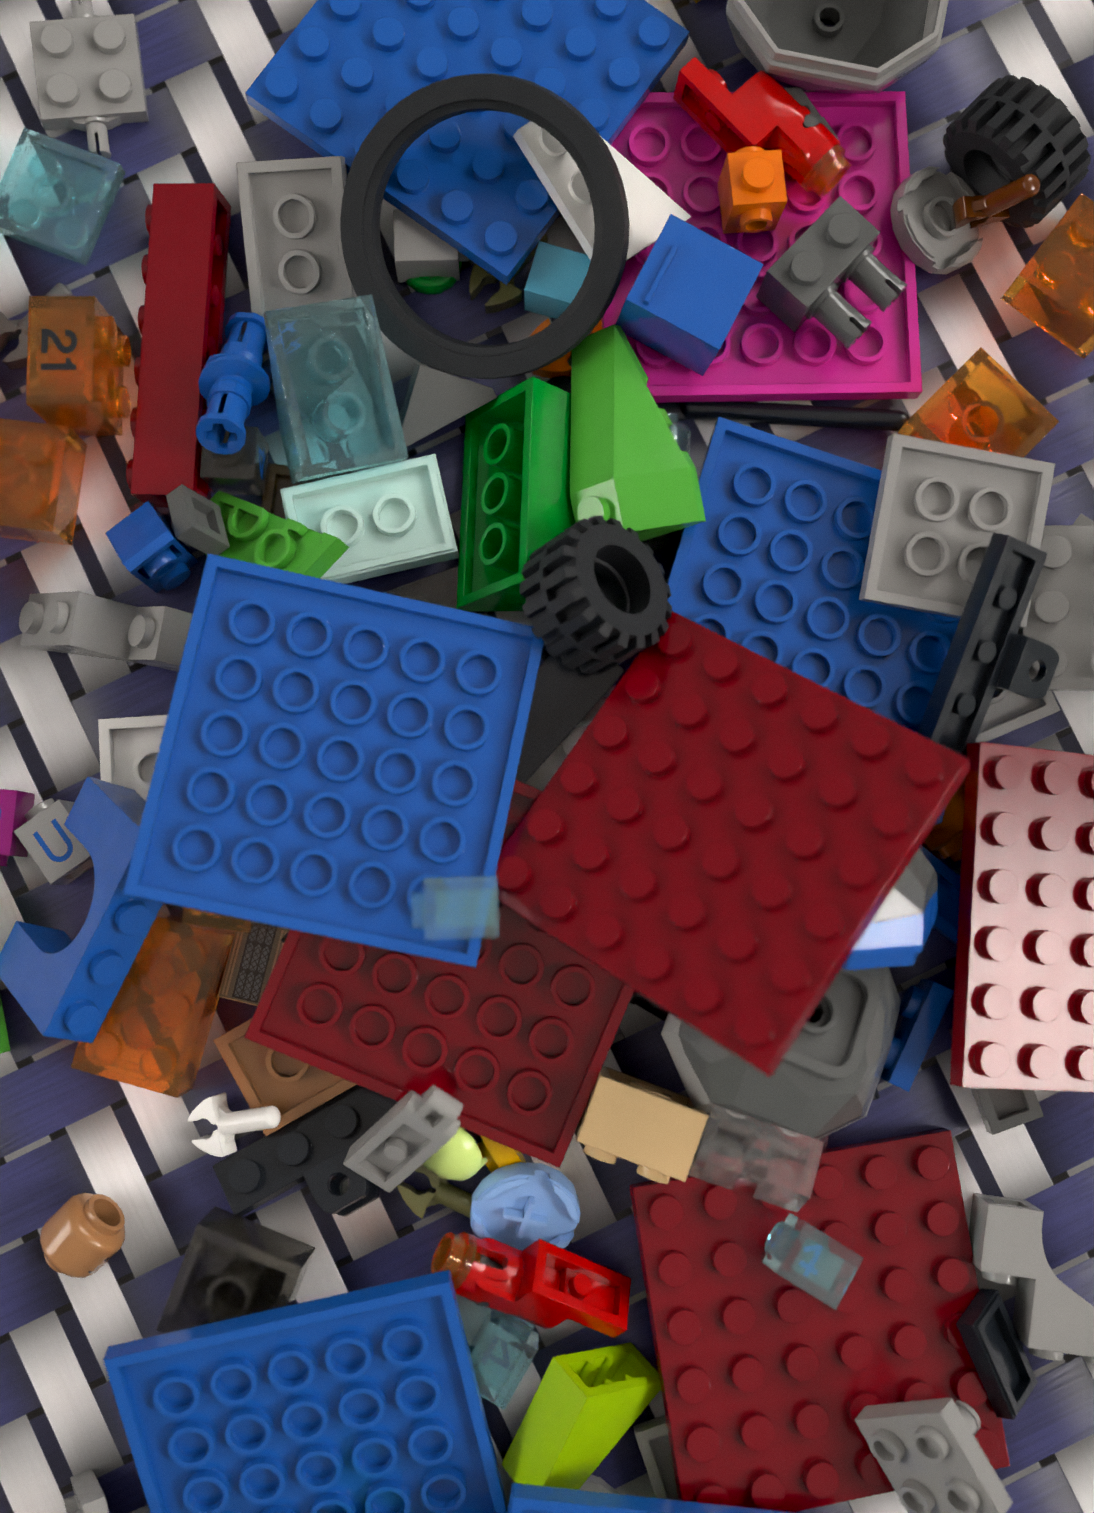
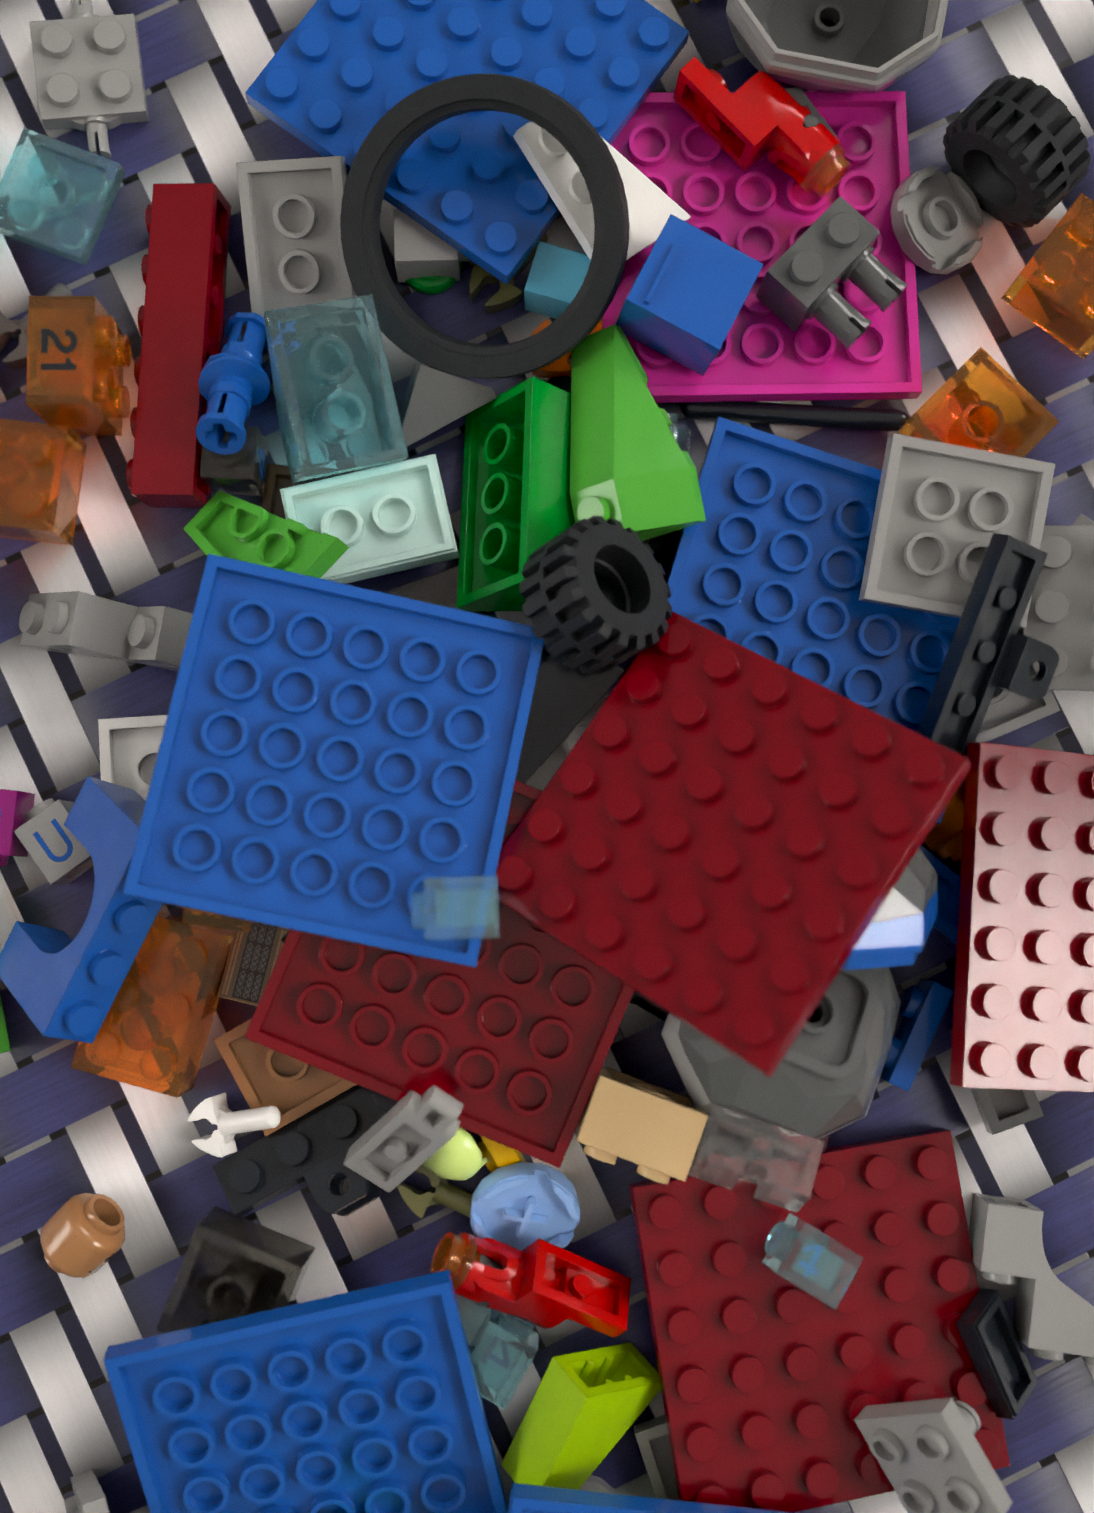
(151, 549): blue slope -> none
(197, 521): dark grey plate -> none
(752, 190): orange brick -> none
(995, 205): reddish brown bar -> none

